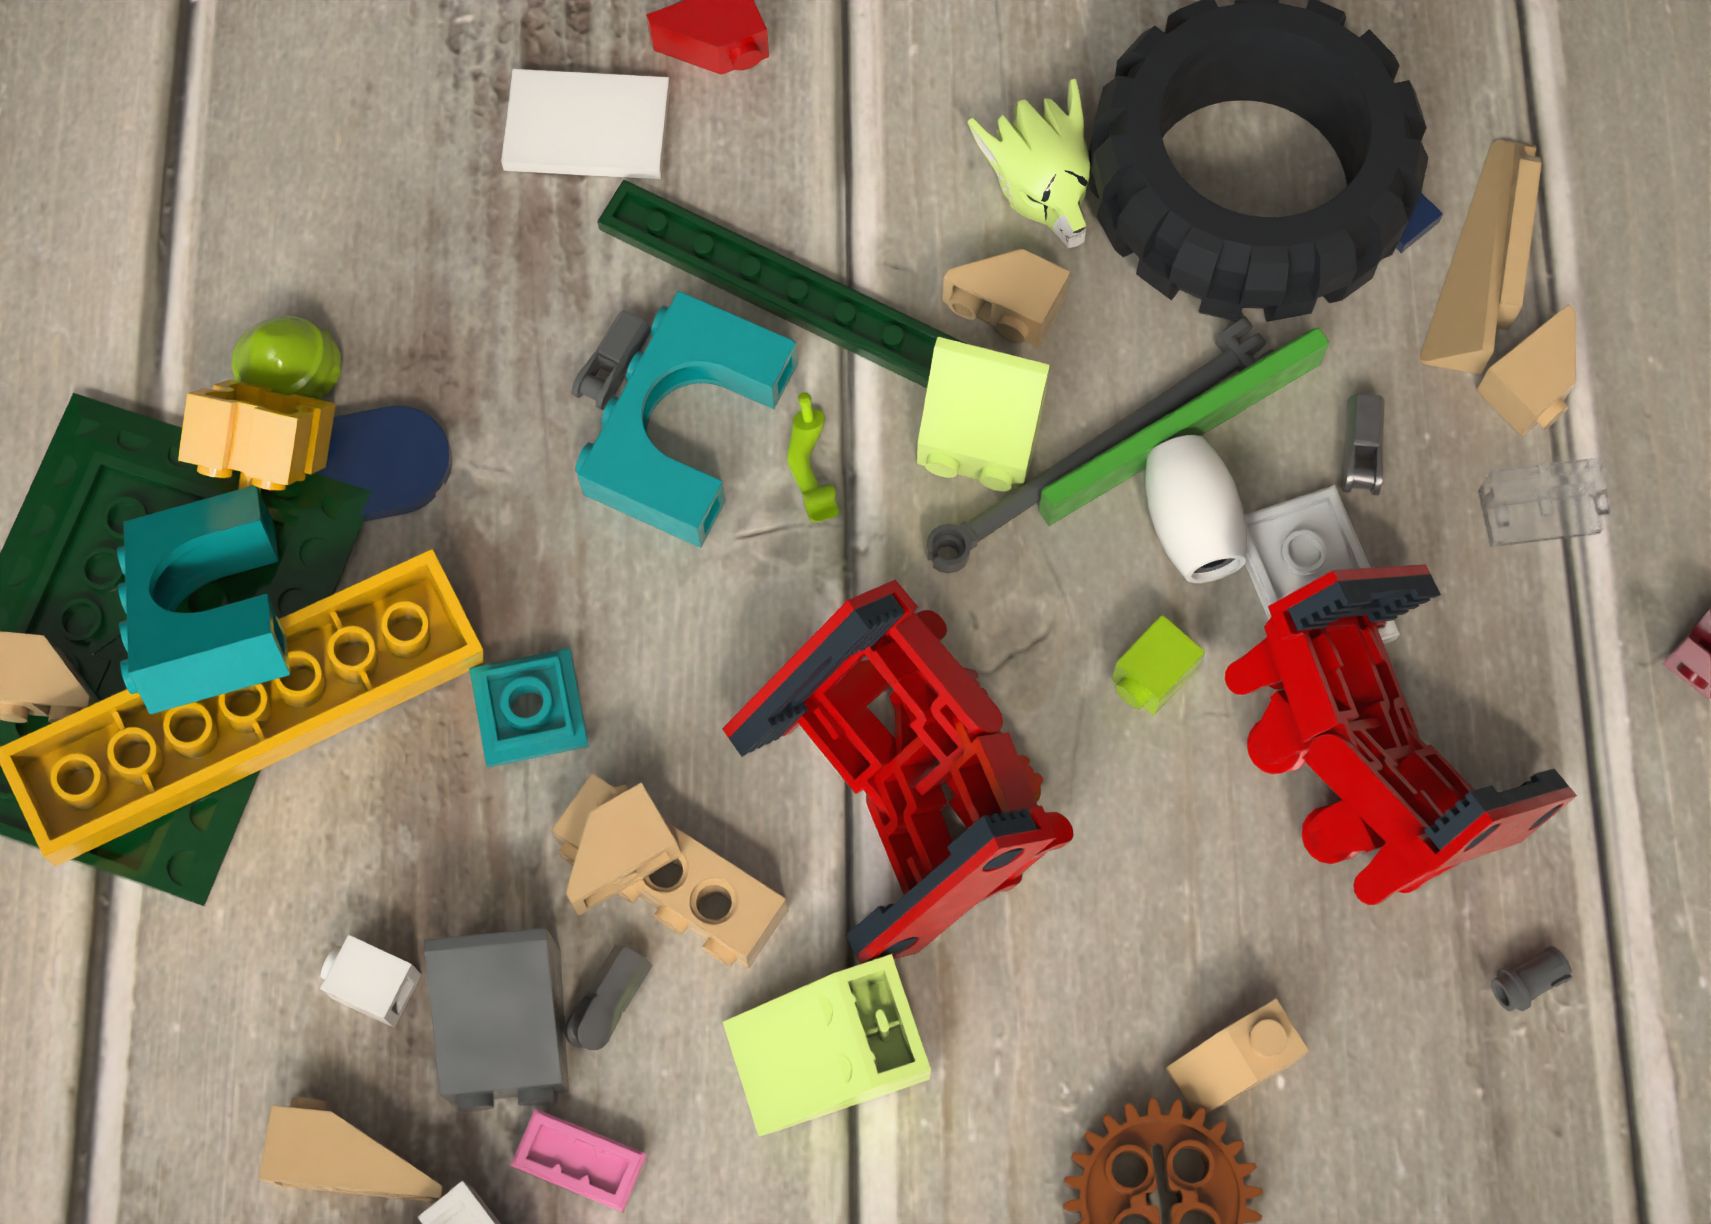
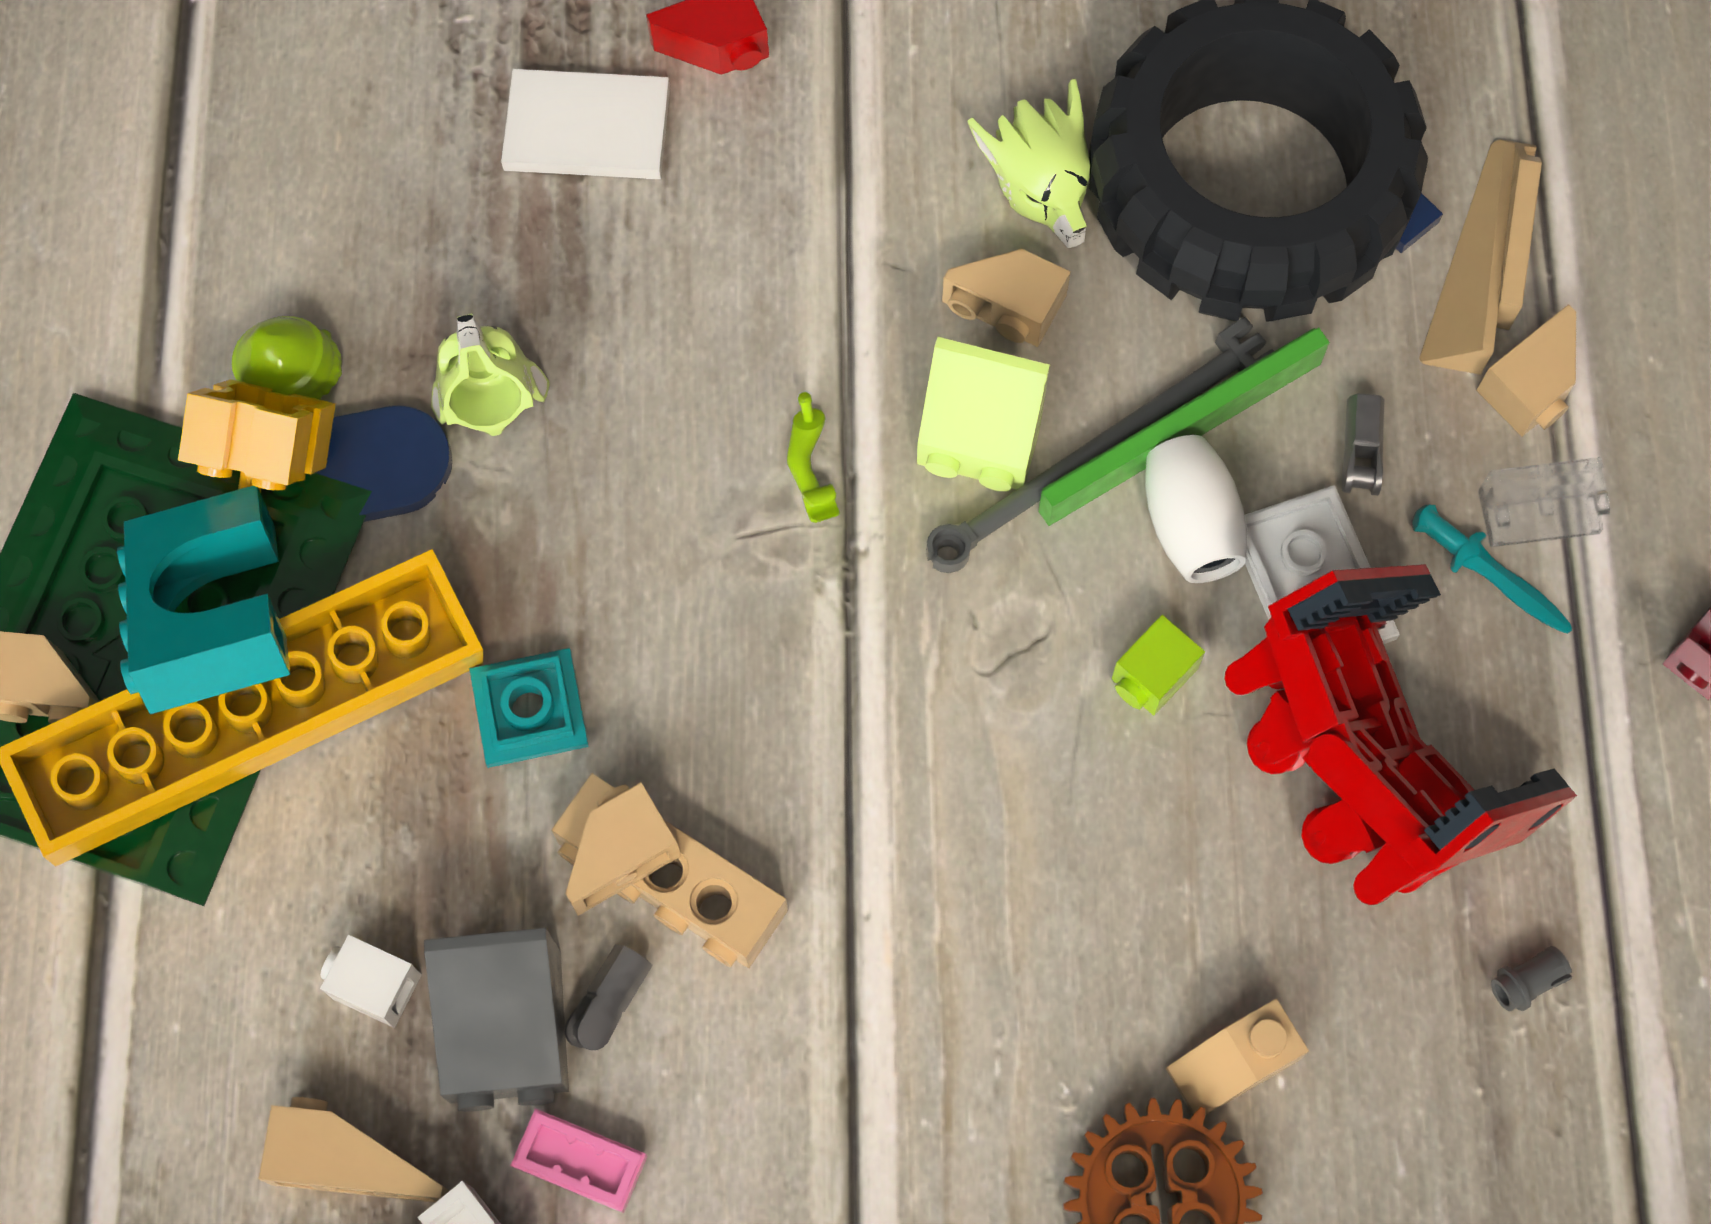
(484, 378): none -> yellowish green piece
(614, 355): dark grey bar -> none
(687, 347): teal arch -> none
(772, 282): dark green tile -> none
(827, 1046): yellowish green slope -> none
(937, 718): red container -> none
(1472, 555): none -> teal sword

